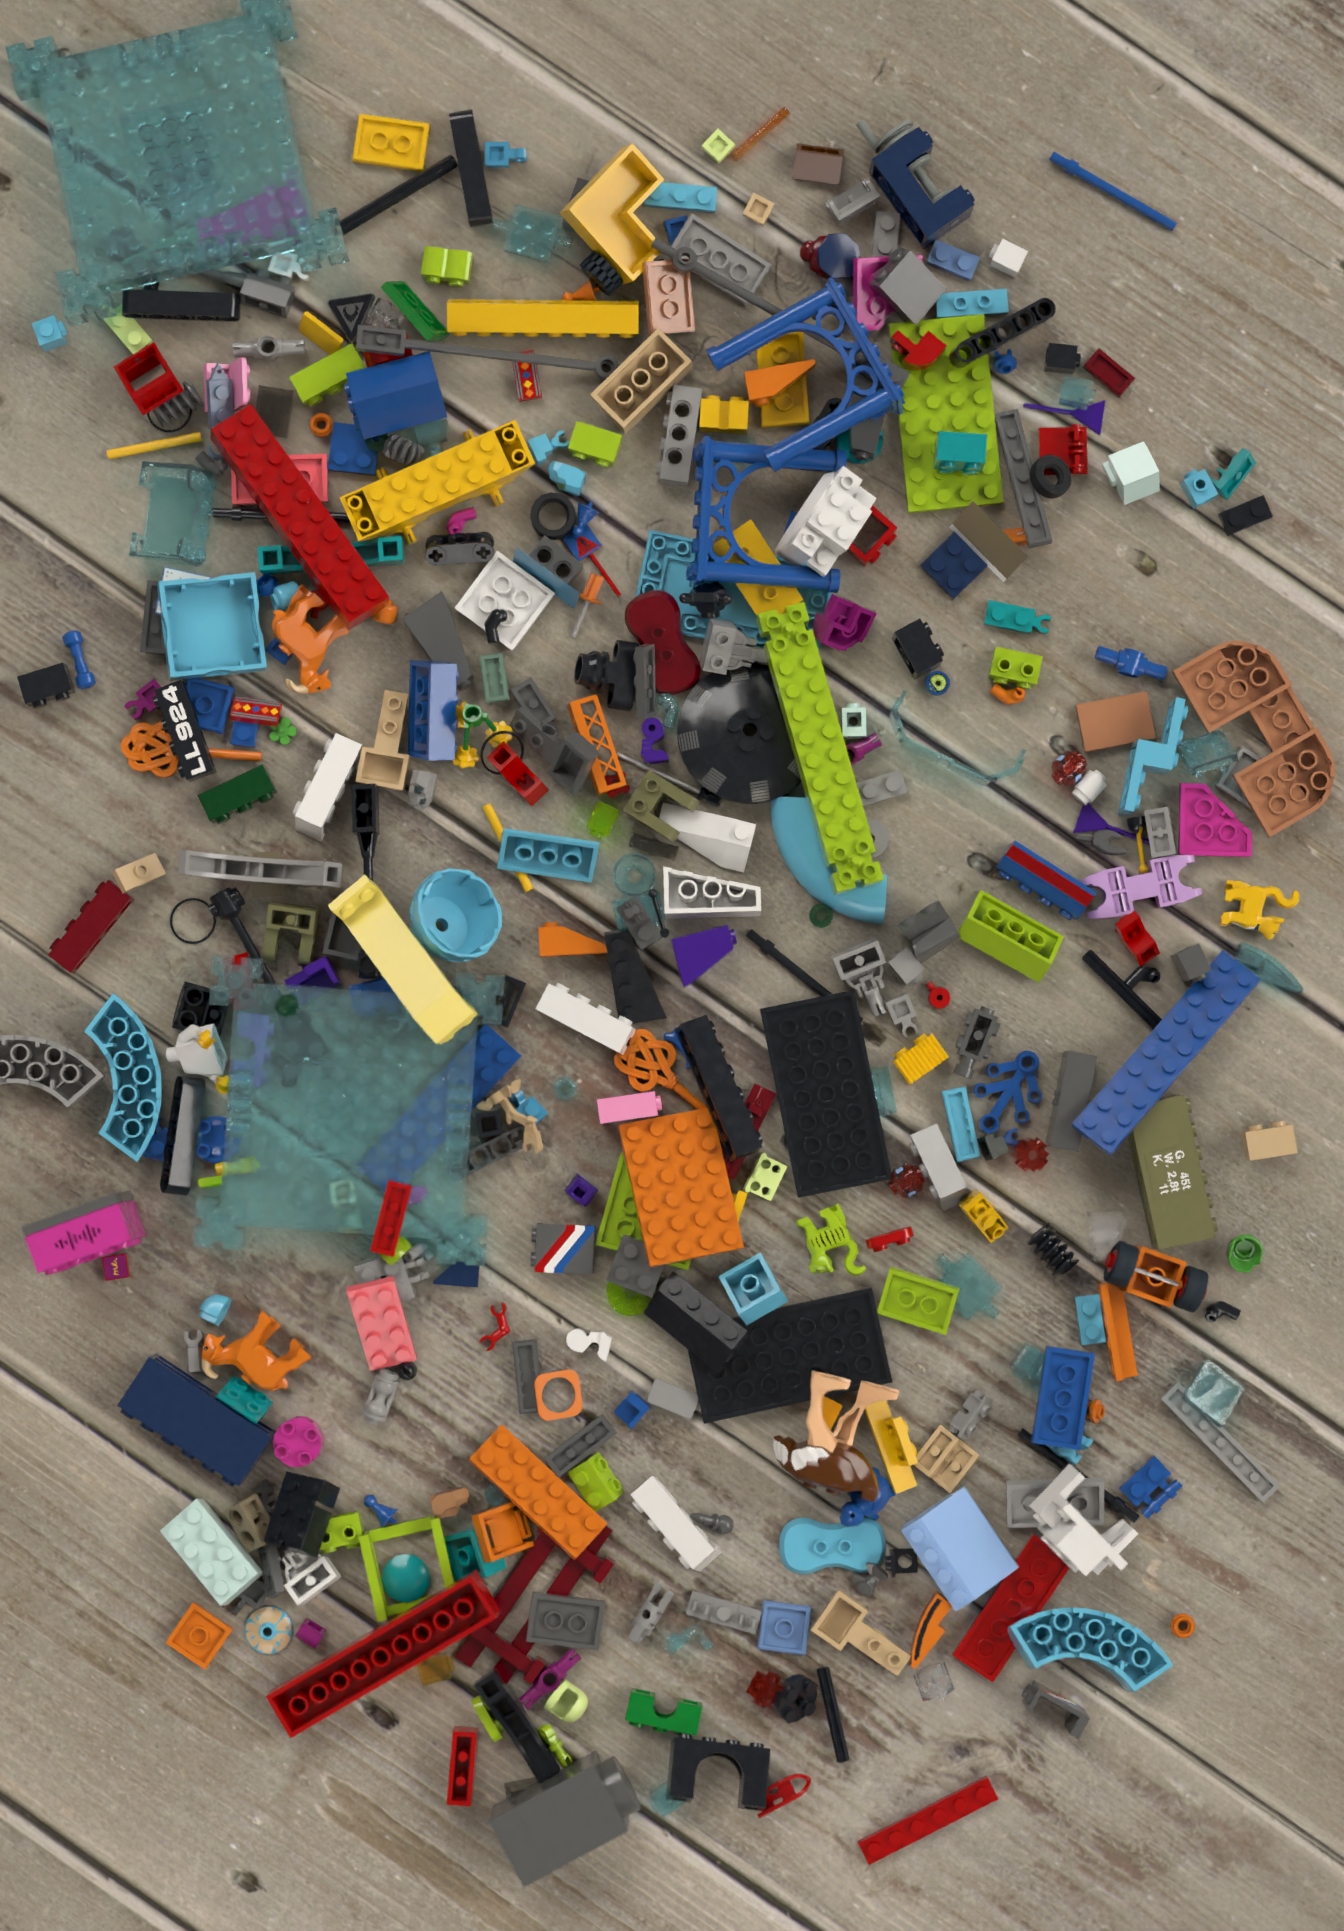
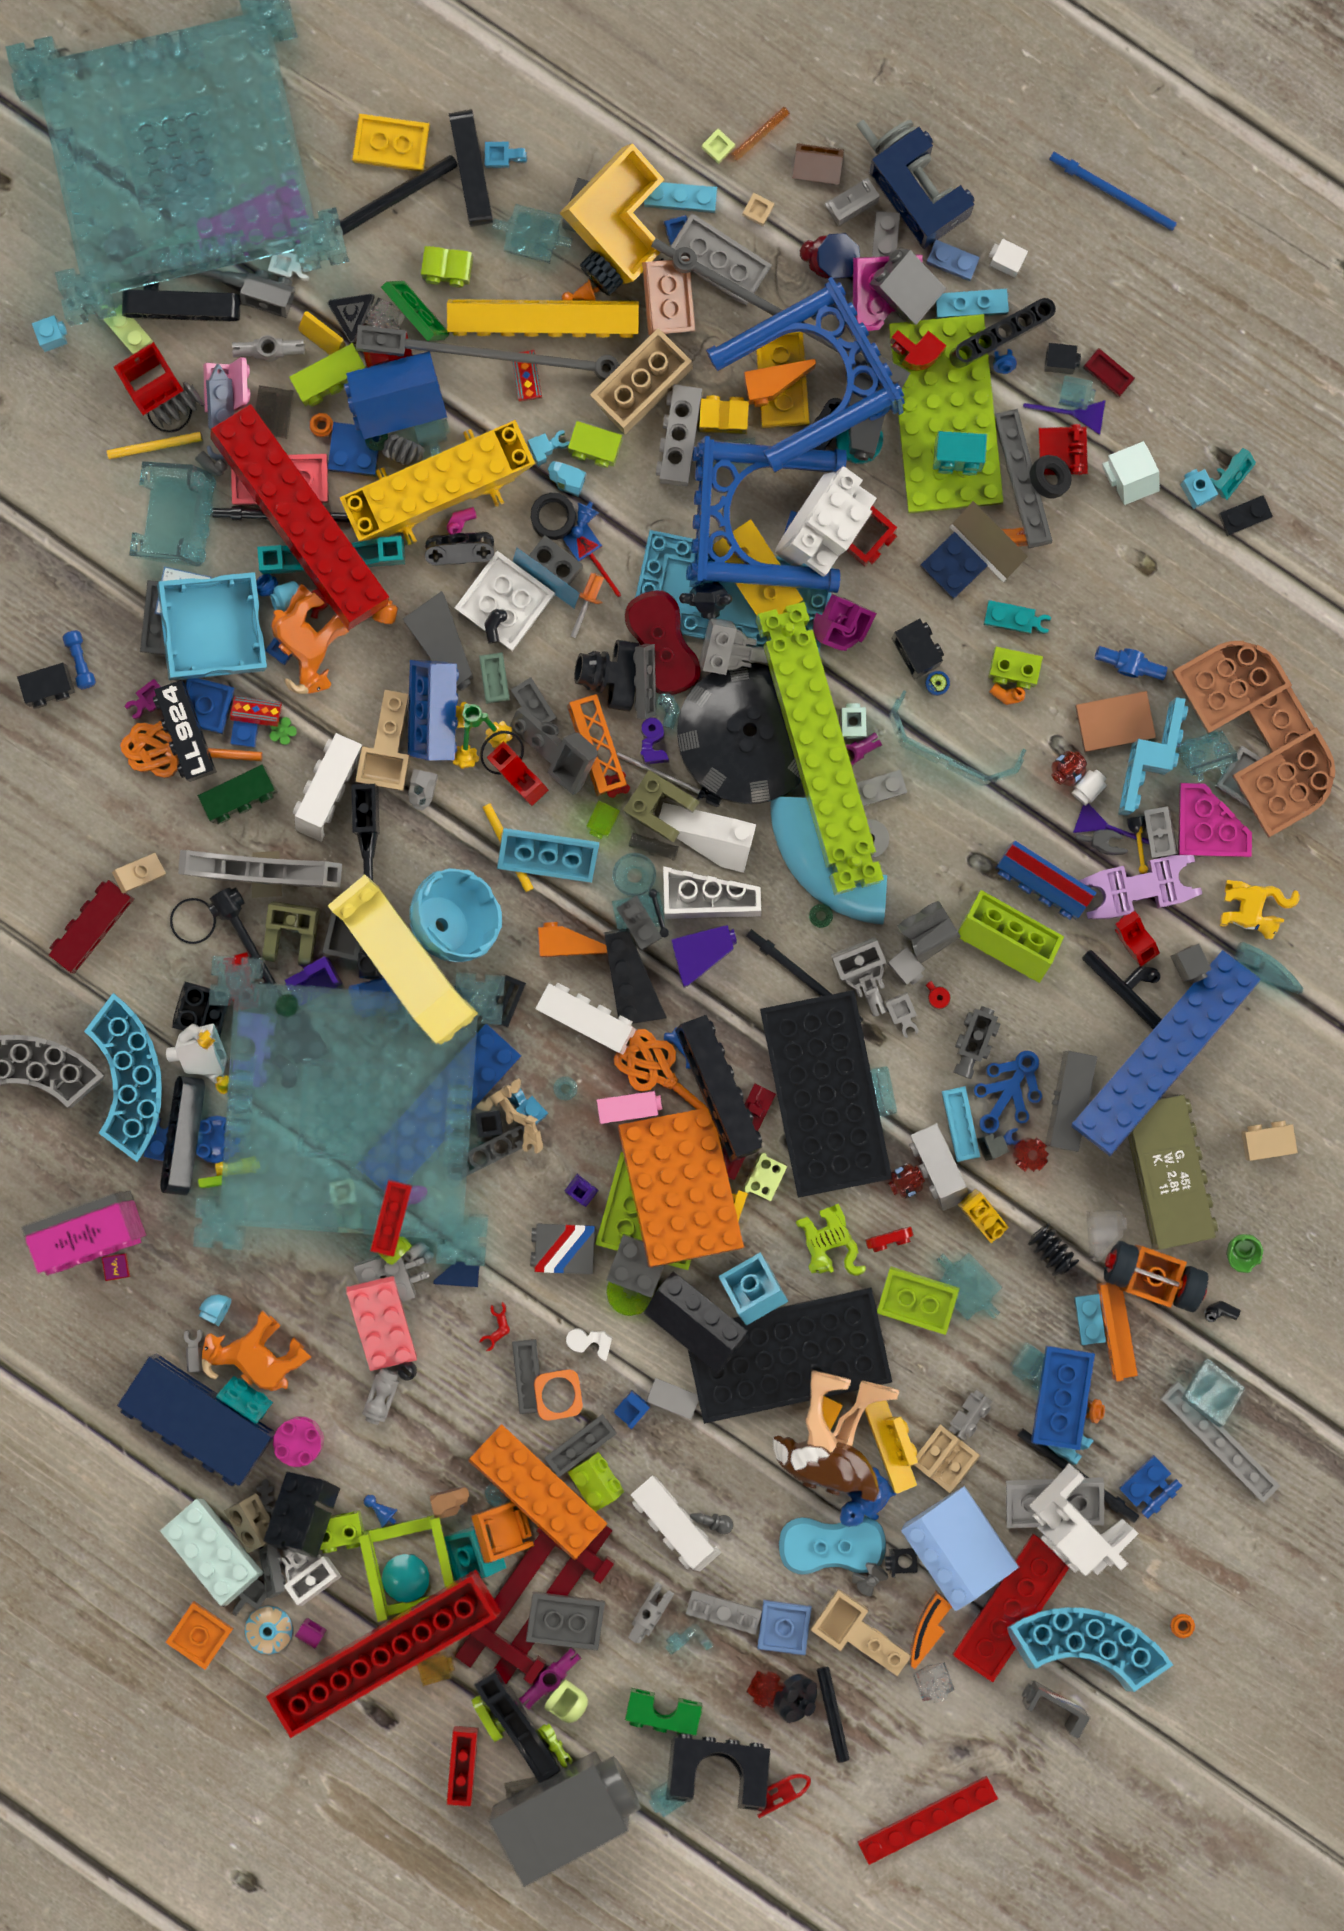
(920, 1058): yellow brick -> none

